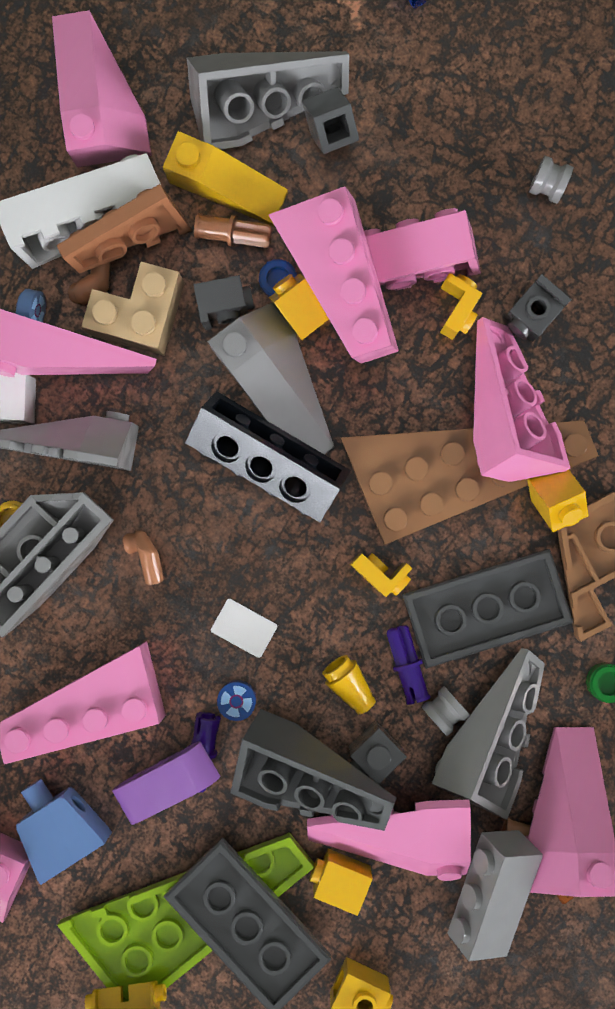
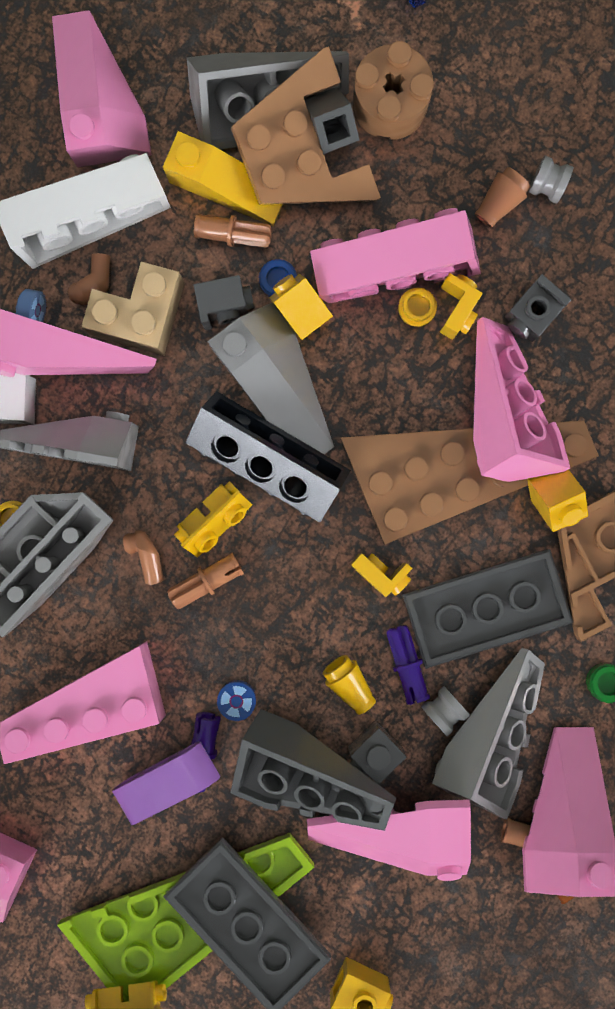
(58, 830): medium blue torso -> none
(134, 223): nougat wing -> none
(202, 533): none -> yellow hinge
(205, 581): none -> nougat axle
(244, 628): white sticker -> none
(283, 148): none -> medium nougat wing
(337, 263): bright pink wedge -> none
(341, 881): yellow brick -> none
(392, 91): none -> medium nougat brick
(417, 307): none -> yellow plate
(494, 894): light grey brick -> none
(503, 195): none -> nougat cone

